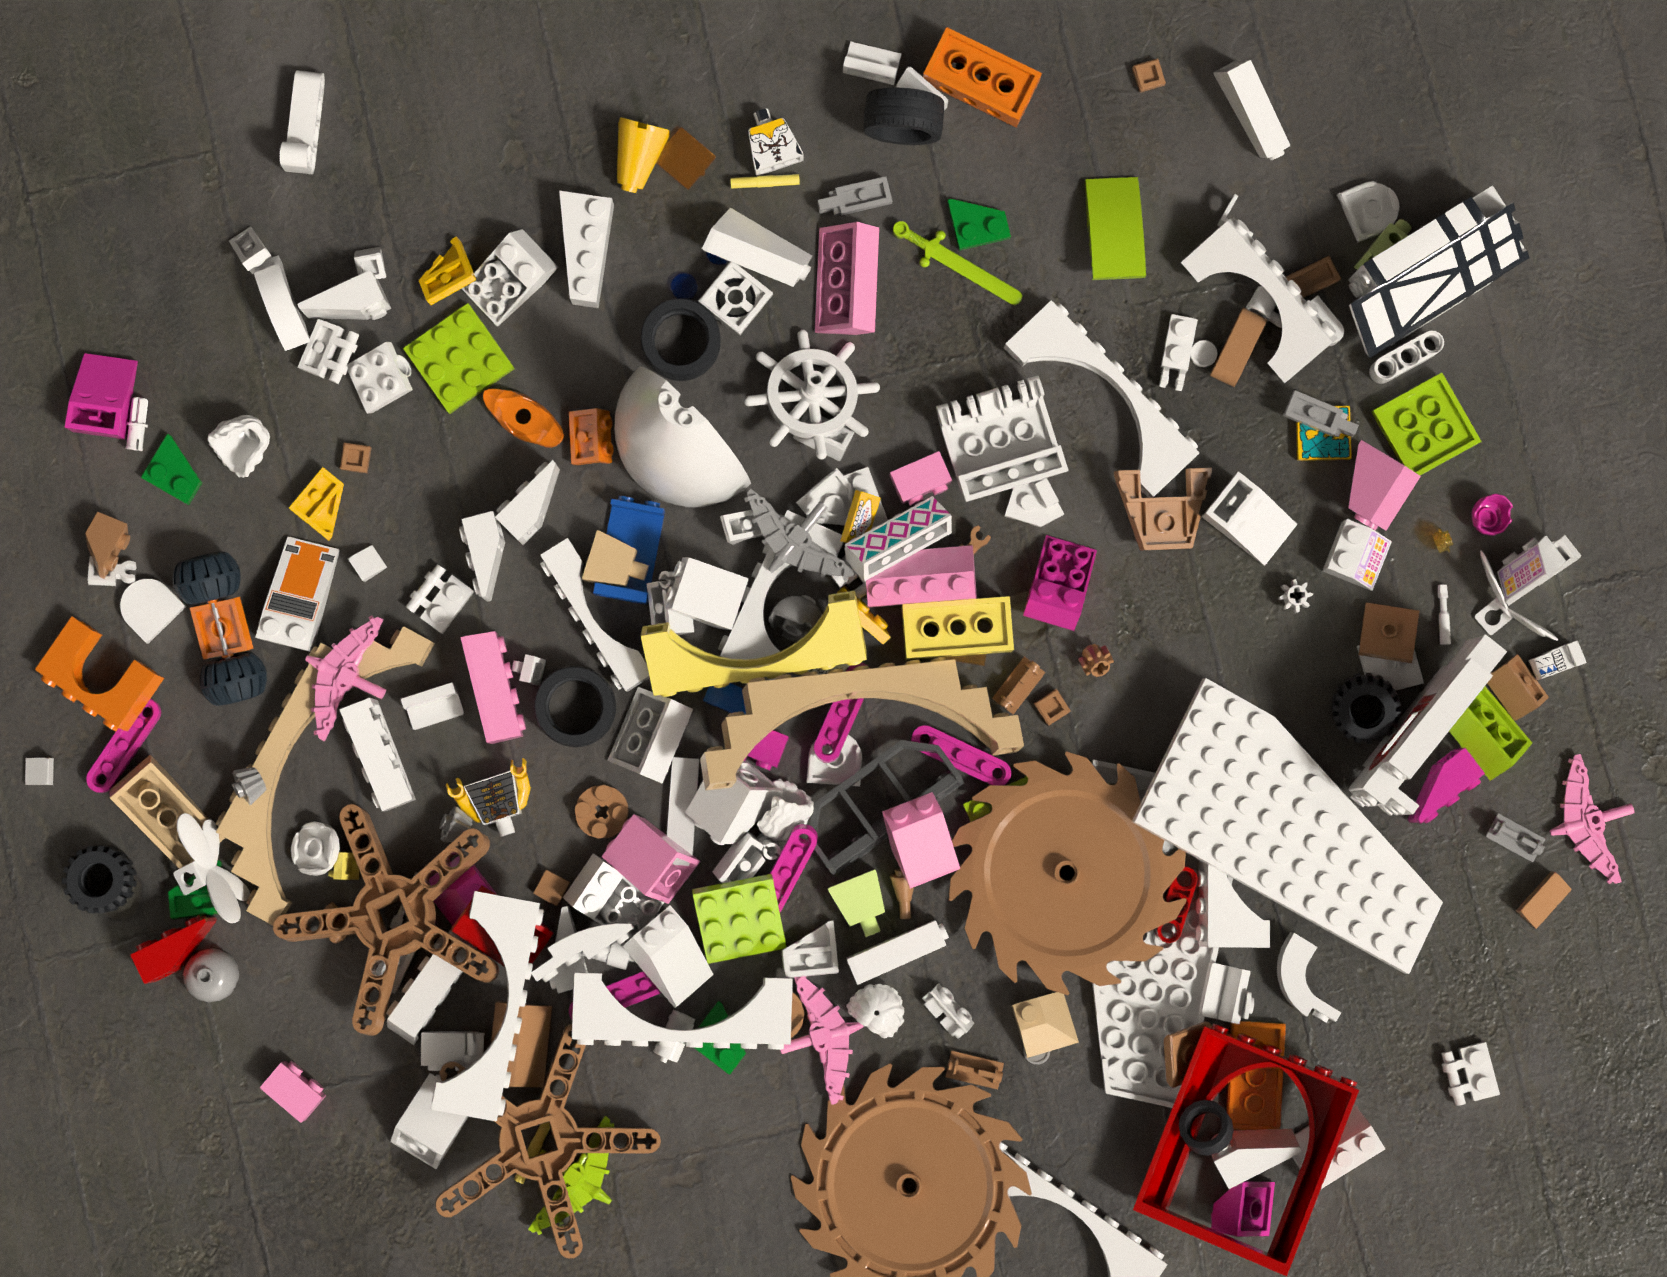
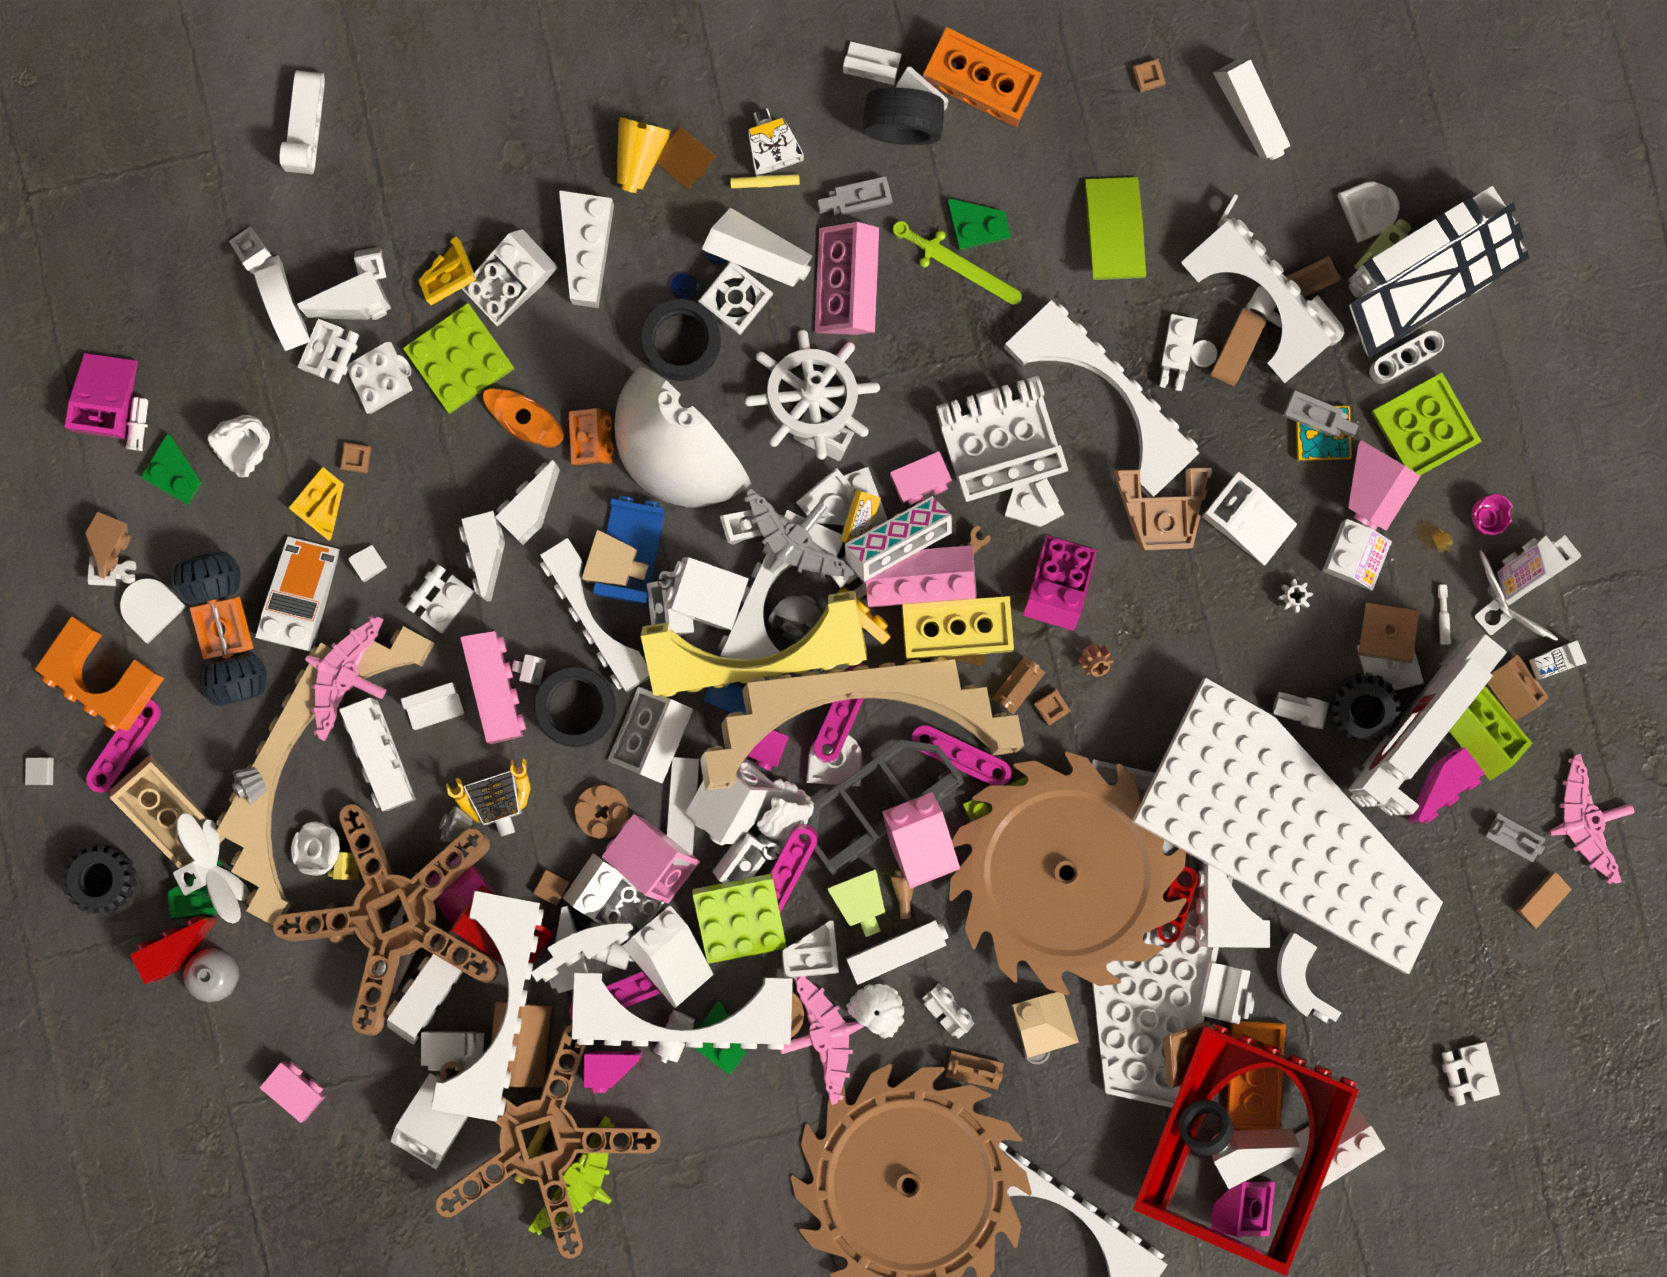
(606, 1068): none -> dark pink slope
(1307, 711): none -> white piece

